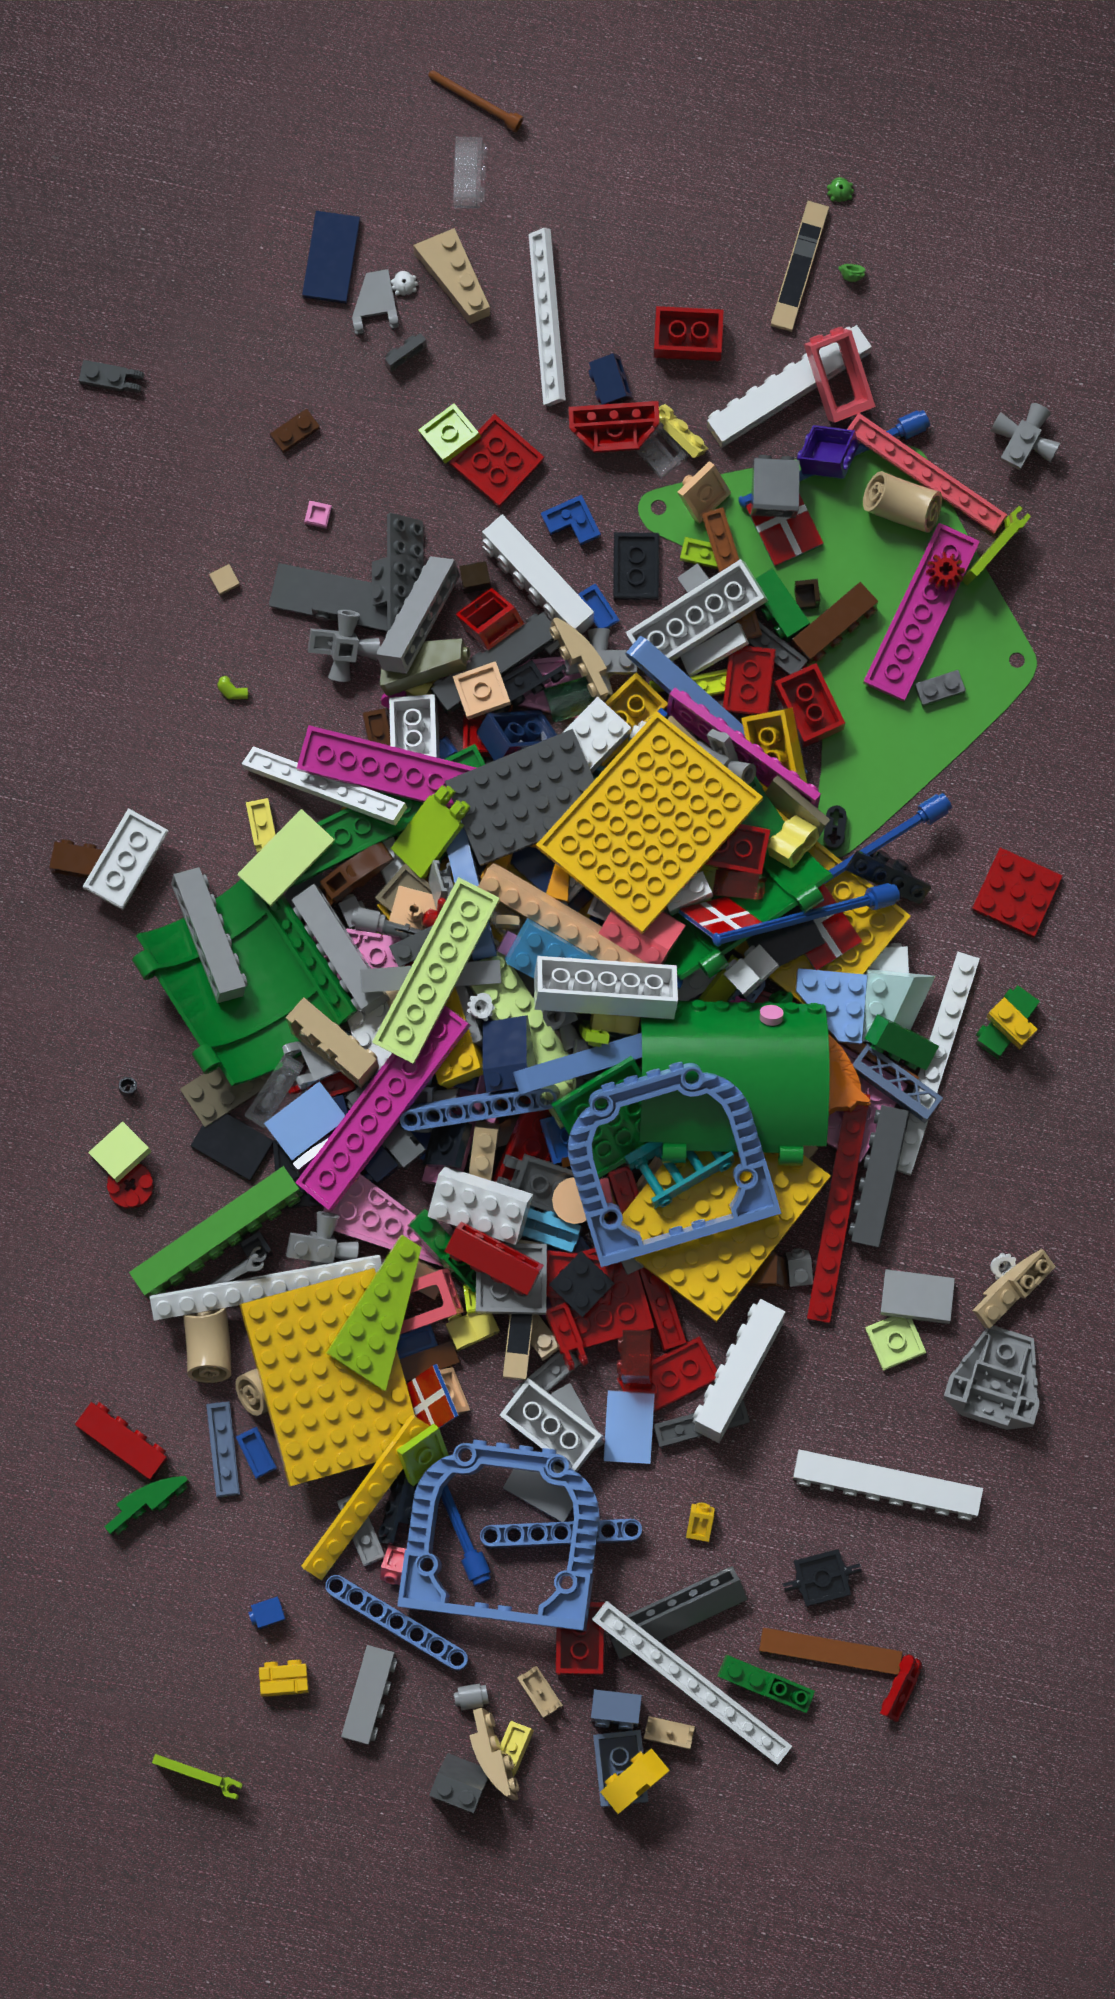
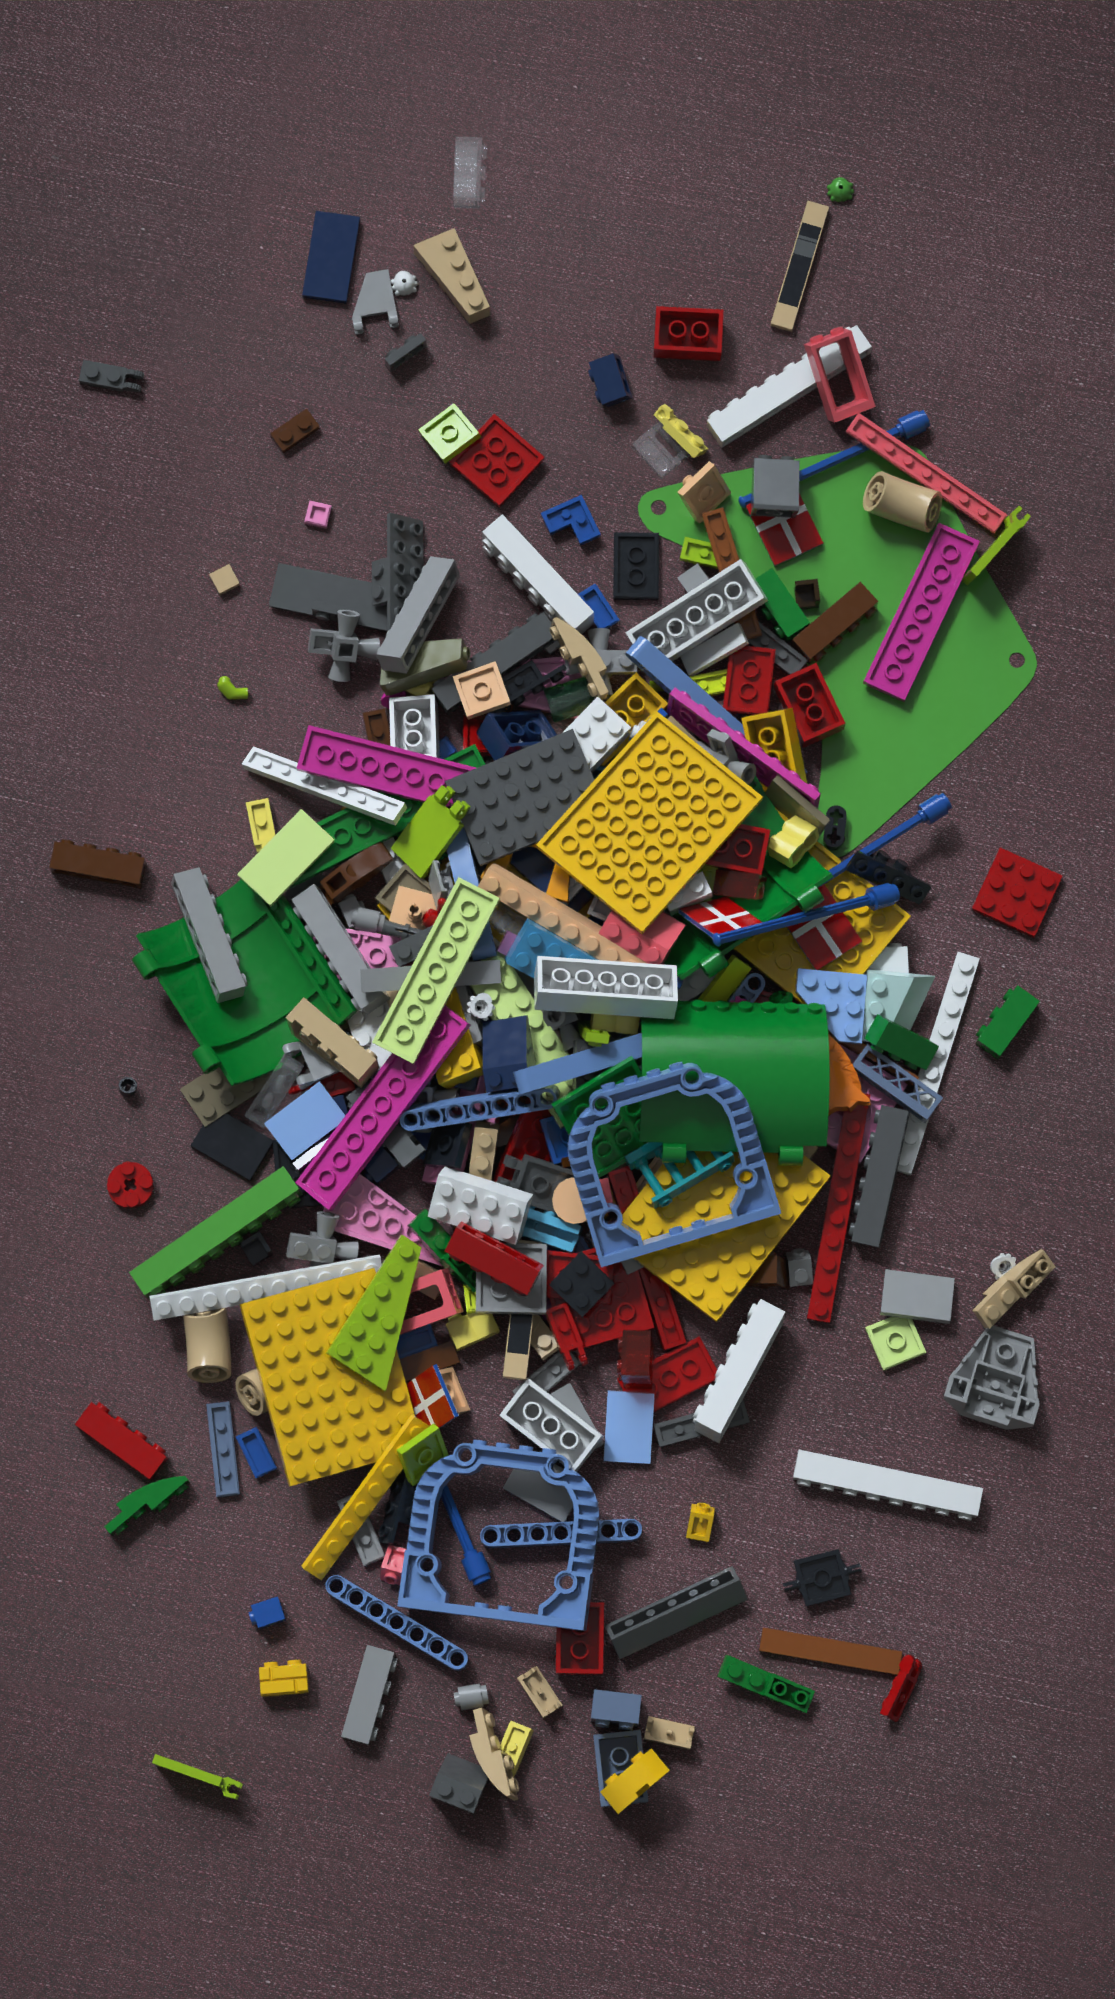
(120, 1151): yellowish green tile -> none
(125, 859): white tile -> none
(242, 1267): light grey flag -> none
(475, 577): dark brown panel -> none
(495, 628): red window -> none
(507, 922): tan tile -> none
(512, 120): dark orange piece -> none
(547, 317): white plate -> none
(614, 425): red wedge -> none
(692, 1682): white plate -> none
(751, 971): white brick -> none
(771, 1015): bright pink tile -> none
(789, 942): black tile -> none
(828, 451): dark purple piece -> none
(852, 272): bright green animal -> none
(937, 575): red gear -> none
(940, 688): flat silver plate -> none
(1011, 1023): yellow brick -> none
(1025, 437): light grey brick -> none

